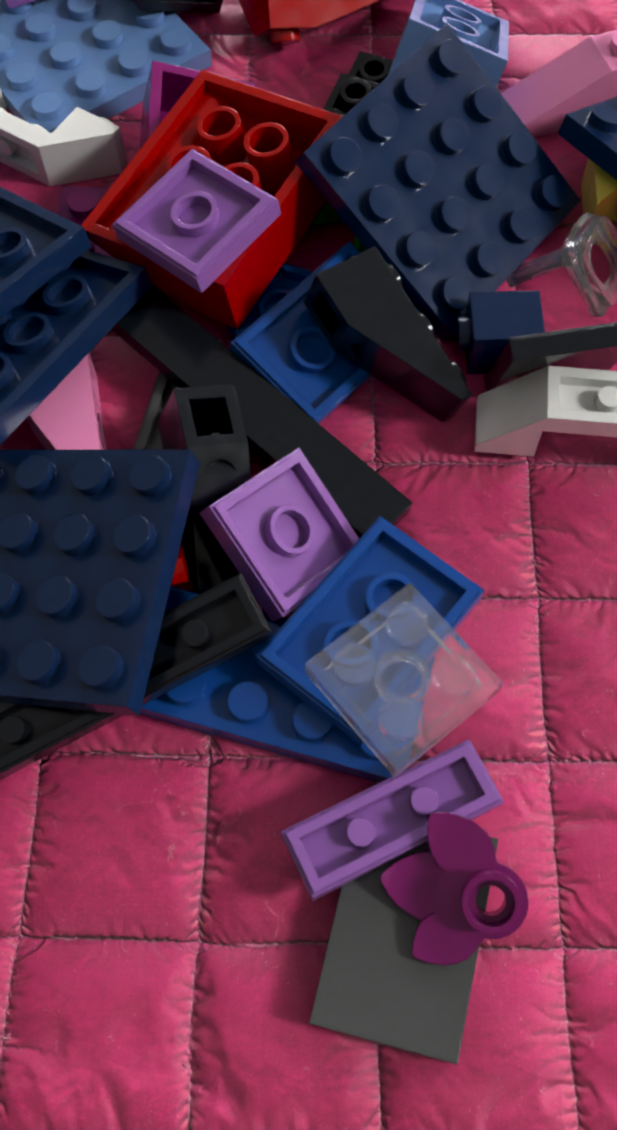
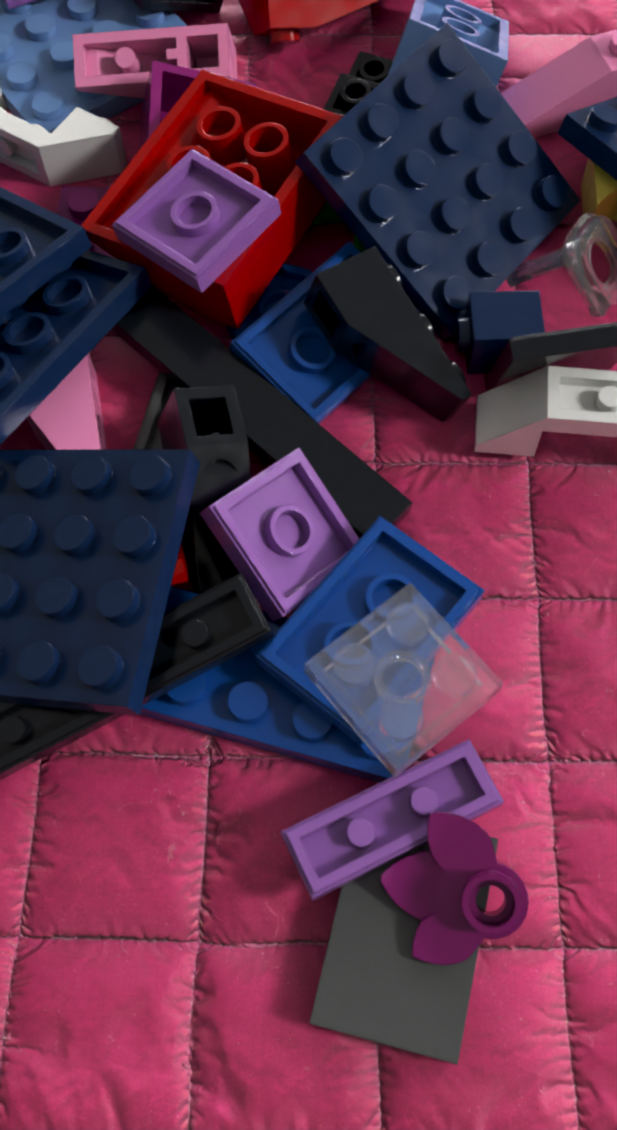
(122, 60): none -> bright pink slope

